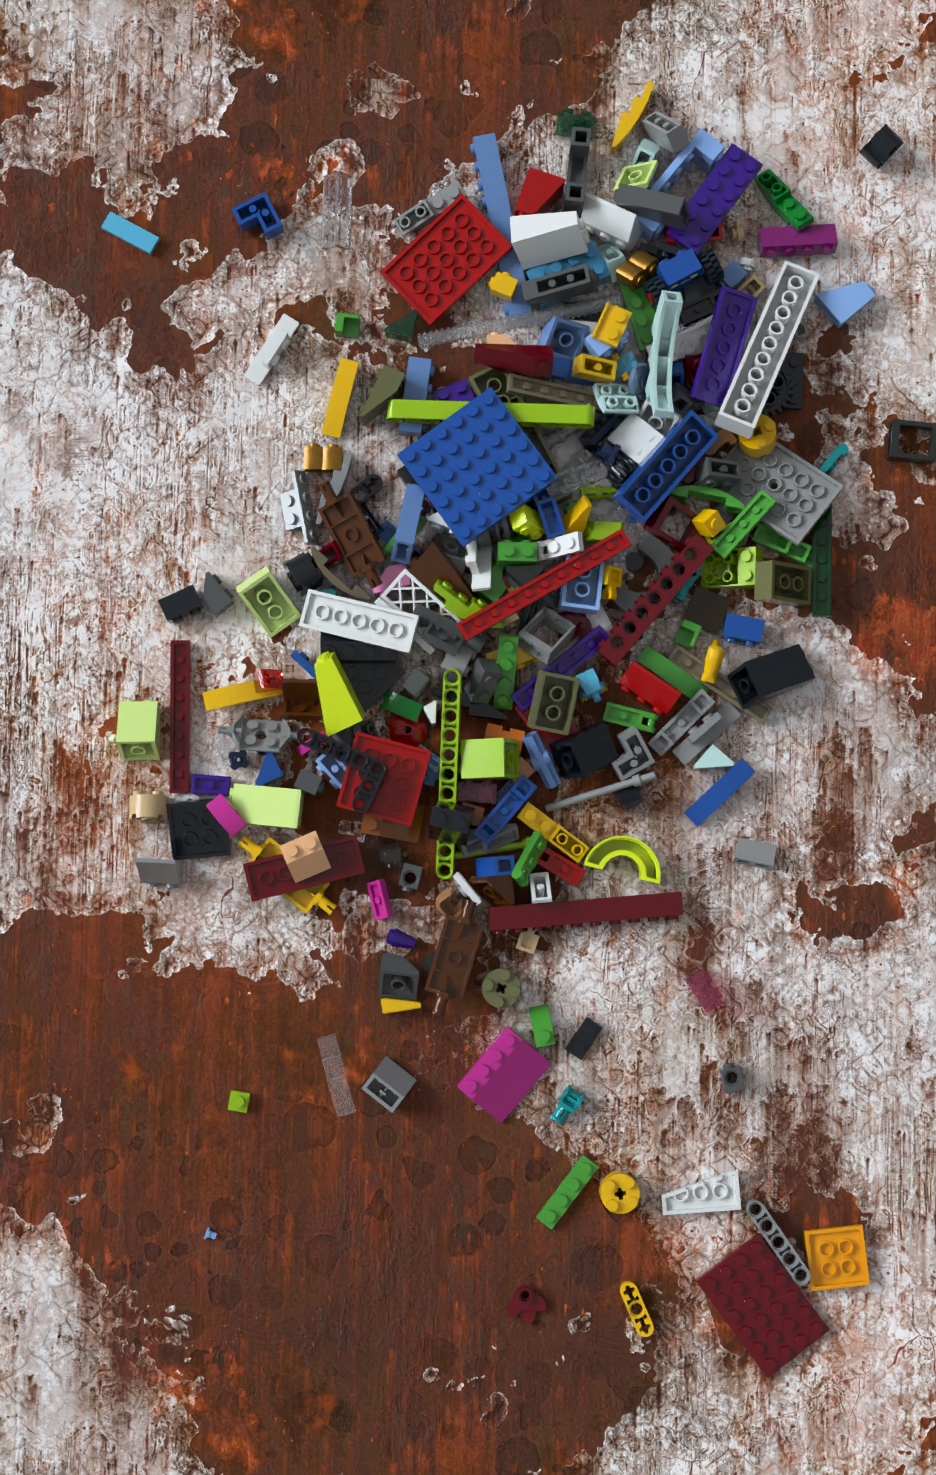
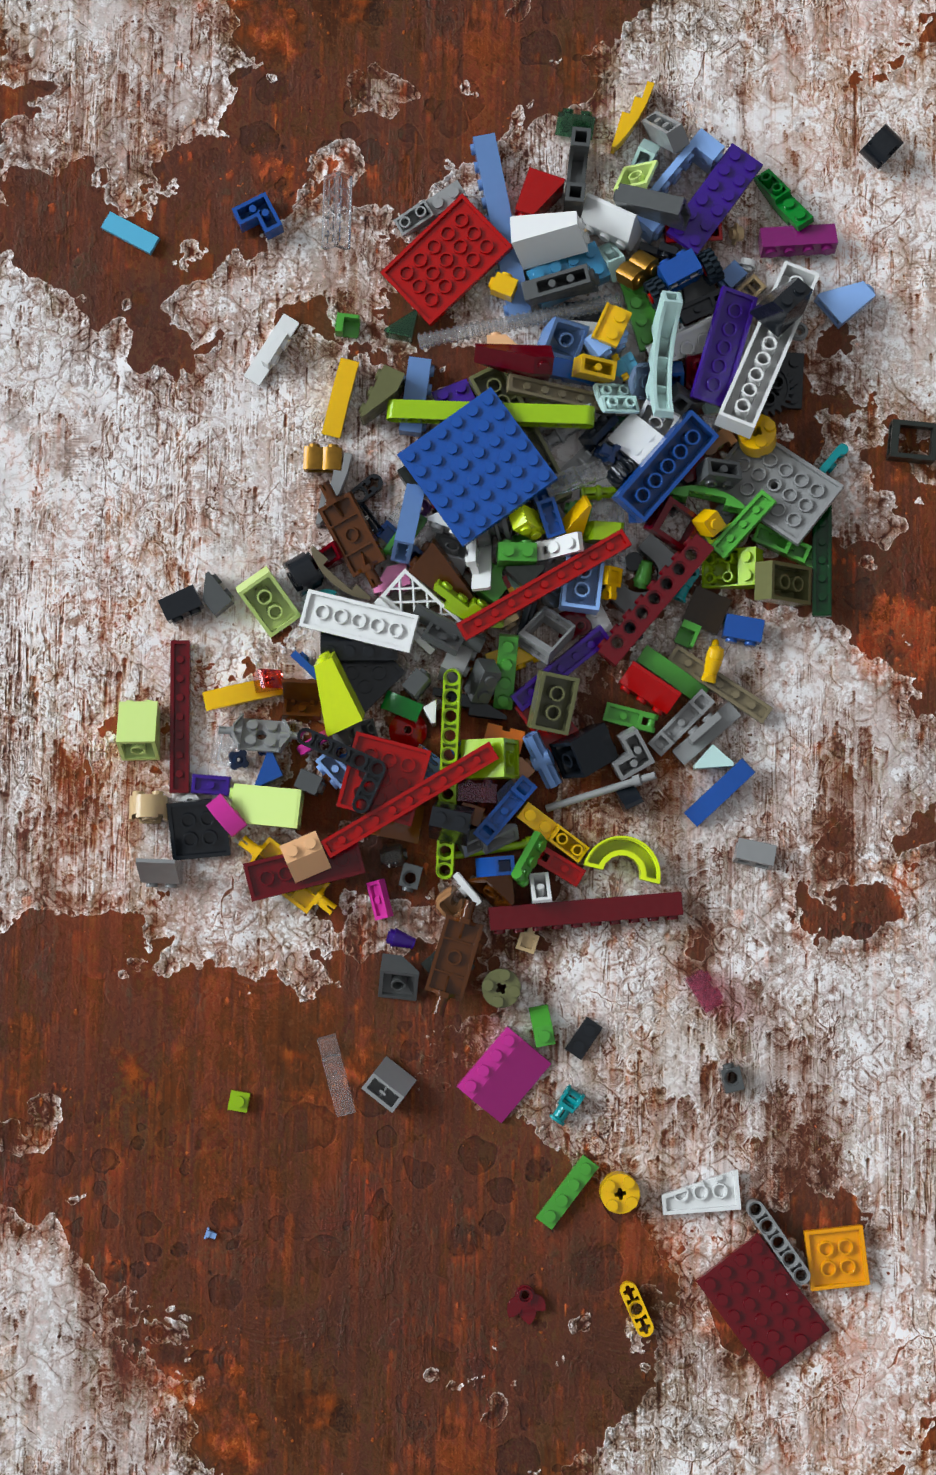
(298, 508): light grey bracket -> none
(396, 1005): yellow slope -> none
(409, 799): none -> red plate
(590, 686): medium azure piece -> none
(643, 575): none -> bright green cone
(770, 676): black slope -> none
(783, 306): none -> black slope

